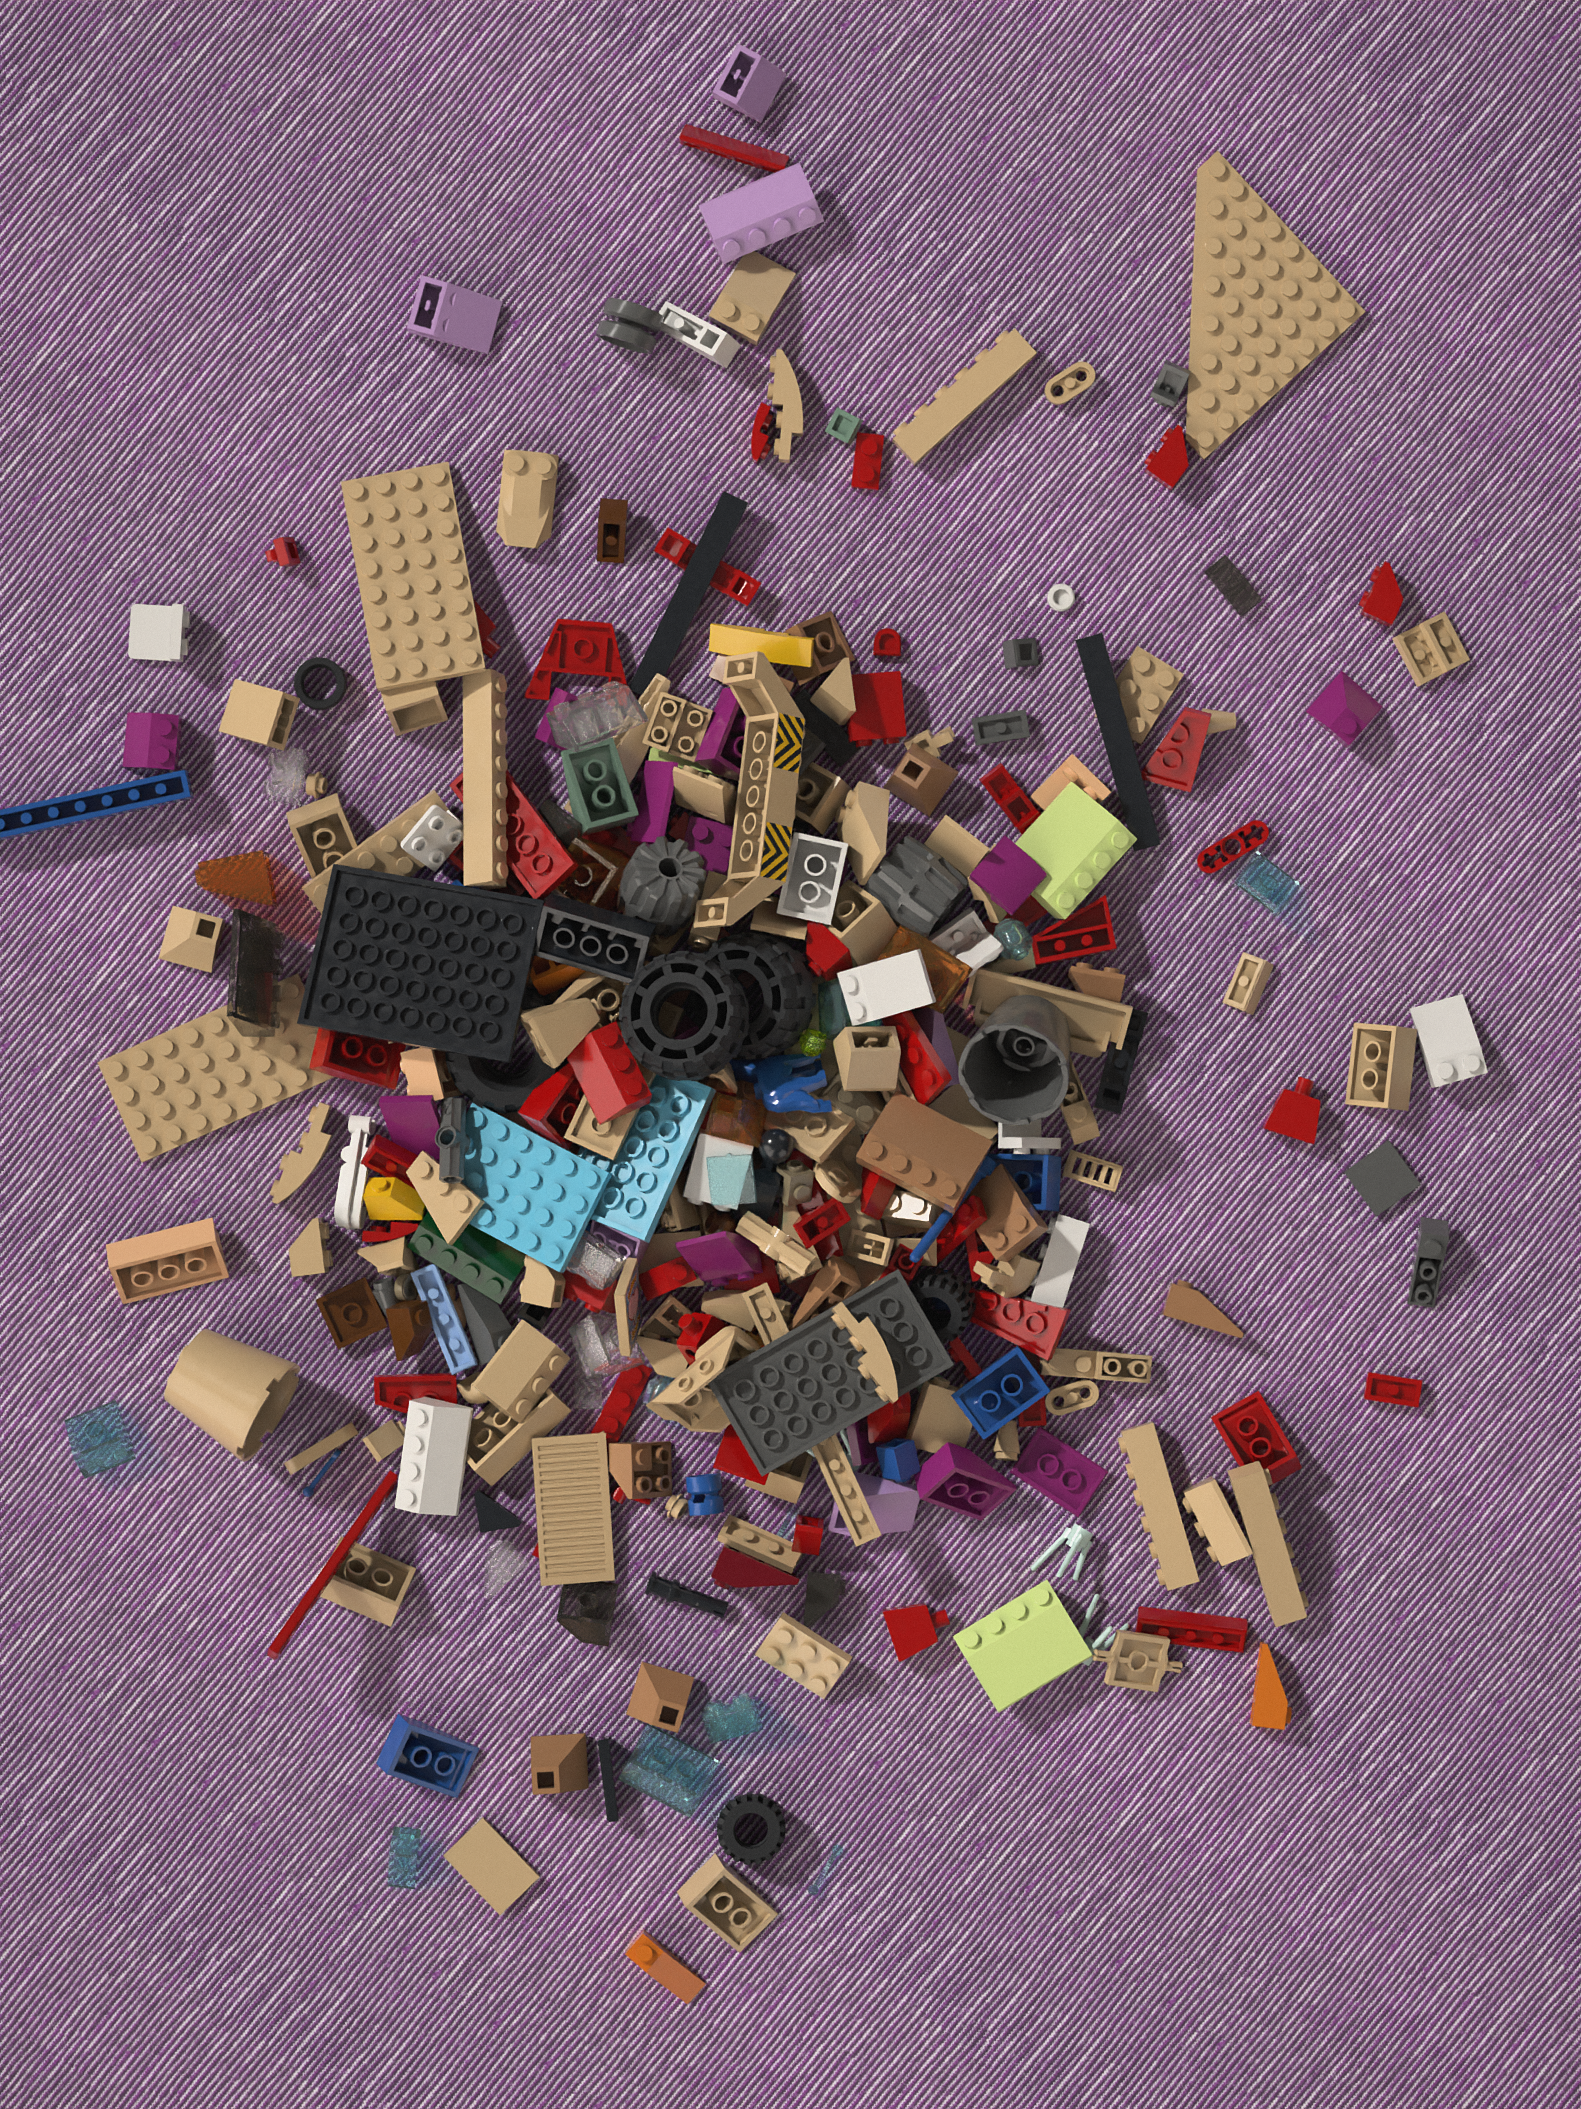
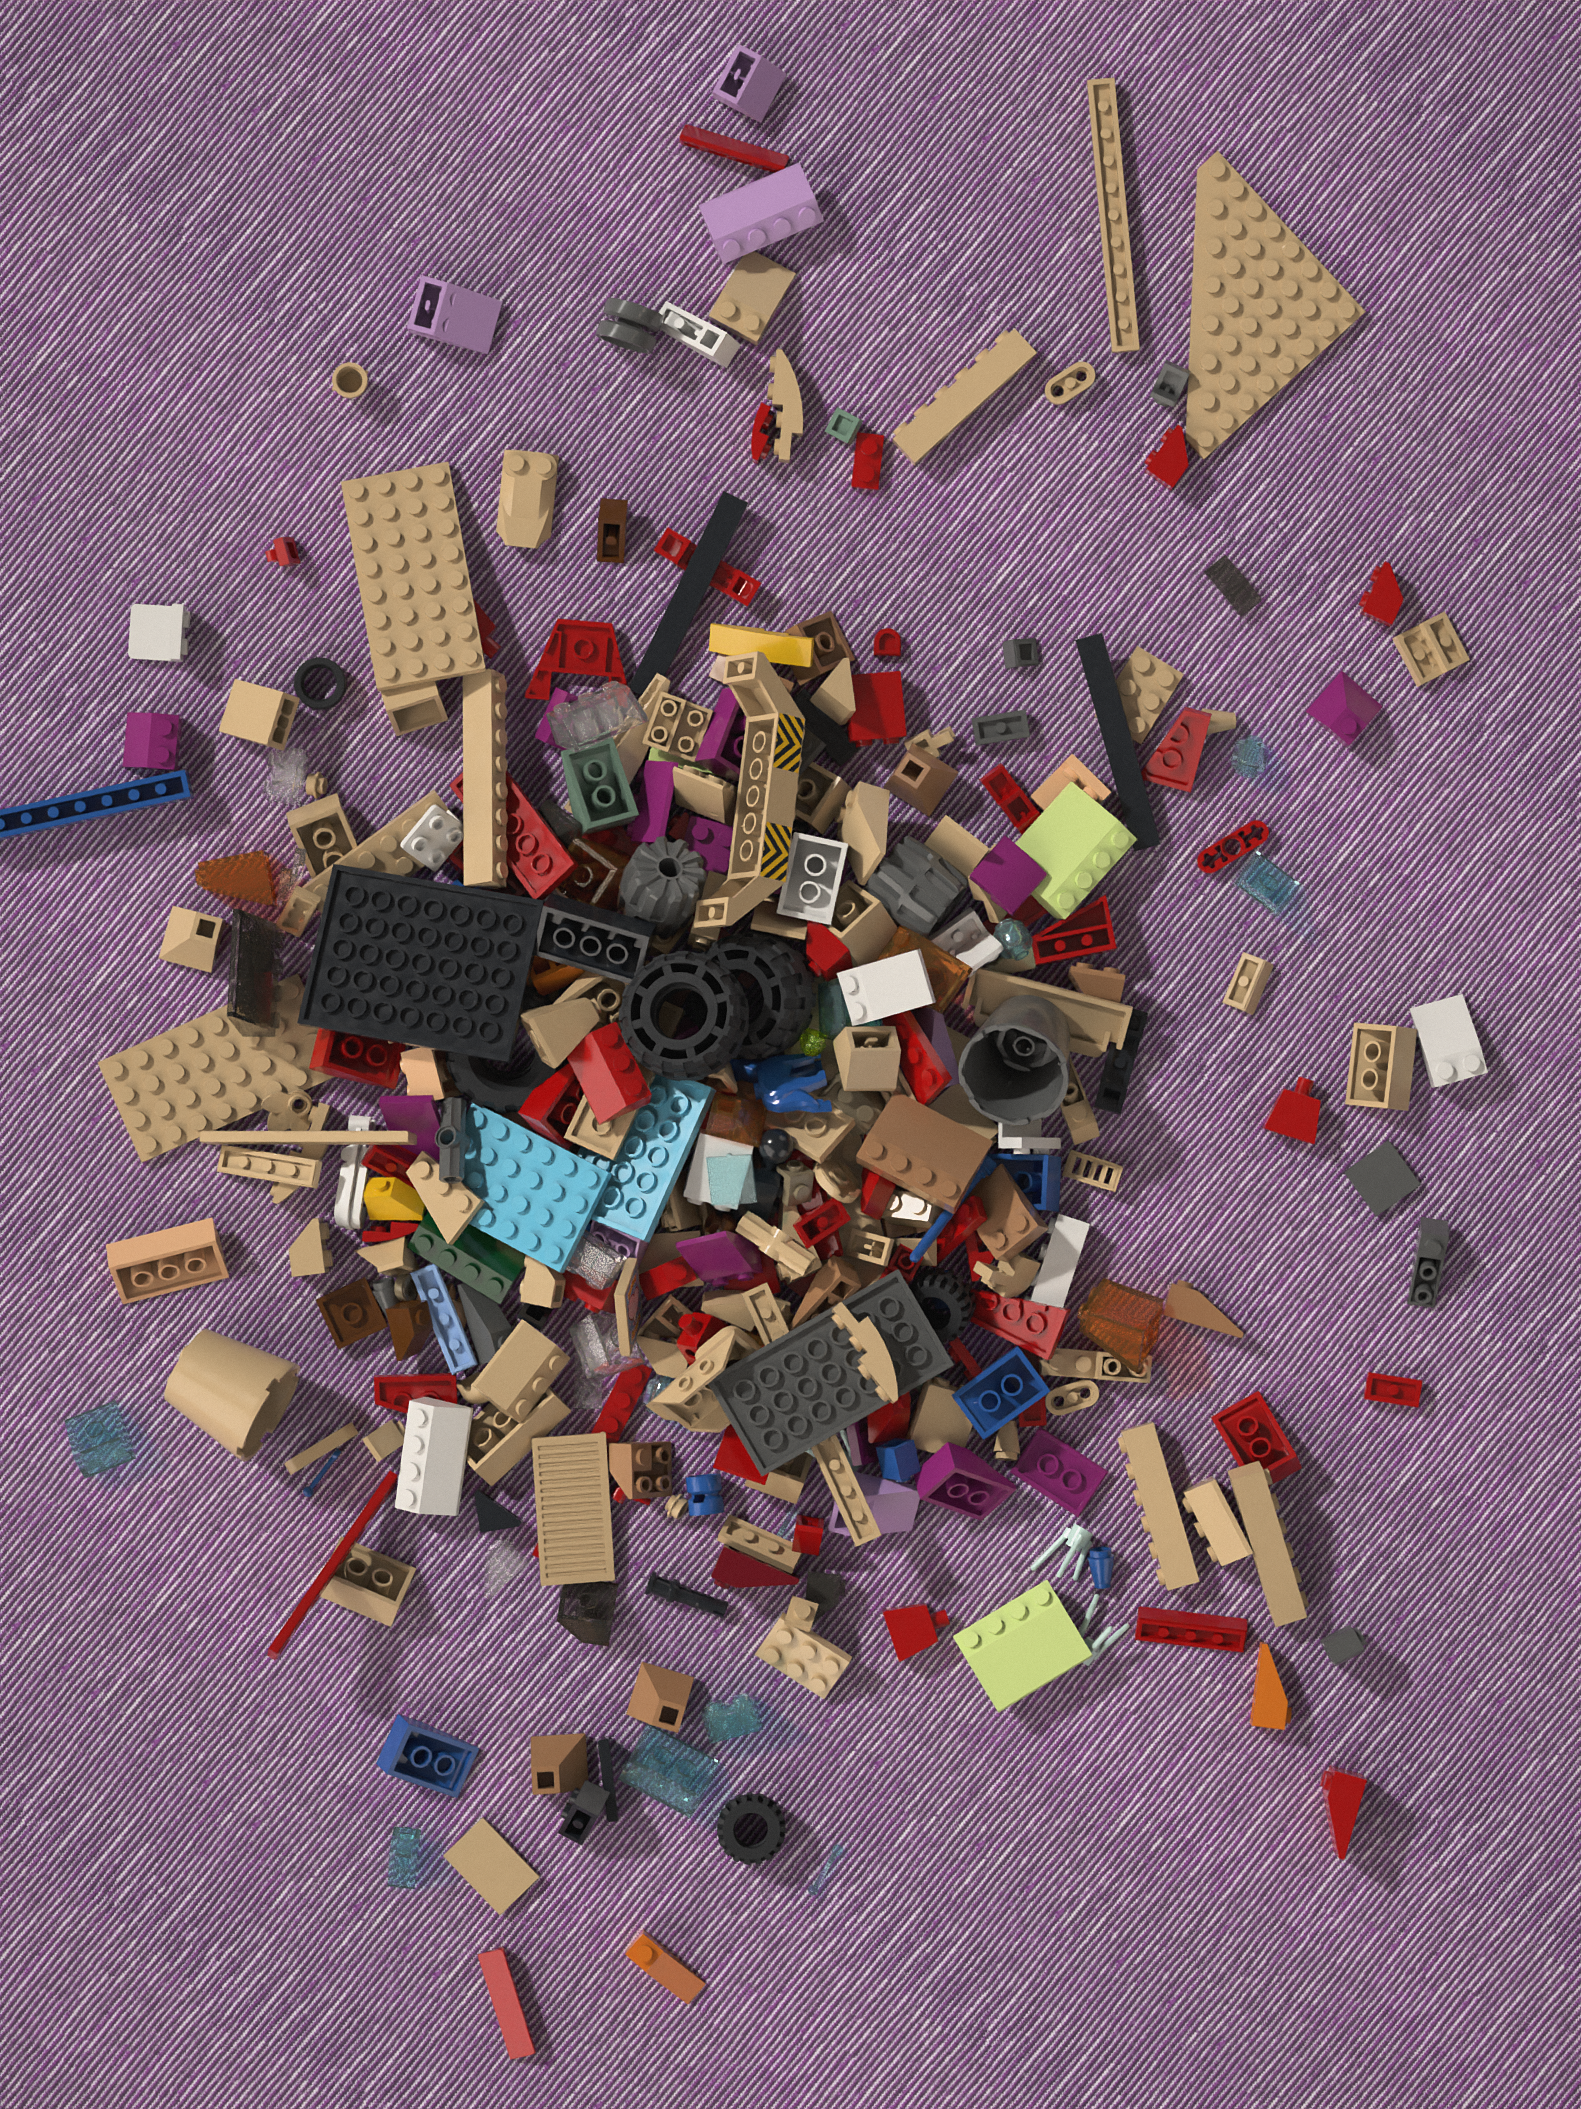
(269, 1166): none -> tan tile
(286, 1115): none -> tan plate
(291, 877): none -> clear slope
(298, 911): none -> tan plate
(308, 1137): none -> tan tile
(350, 380): none -> tan piece
(507, 2003): none -> slope
(582, 1811): none -> black brick
(726, 1903): tan slope -> none
(800, 1613): none -> tan plate
(1061, 597): white tile -> none
(1101, 1566): none -> blue cone
(1113, 215): none -> tan plate
(1122, 1321): none -> clear orange slope
(1137, 1660): tan plate -> none
(1250, 756): none -> clear light blue head
(1342, 1799): none -> red slope
(1343, 1644): none -> dark grey brick

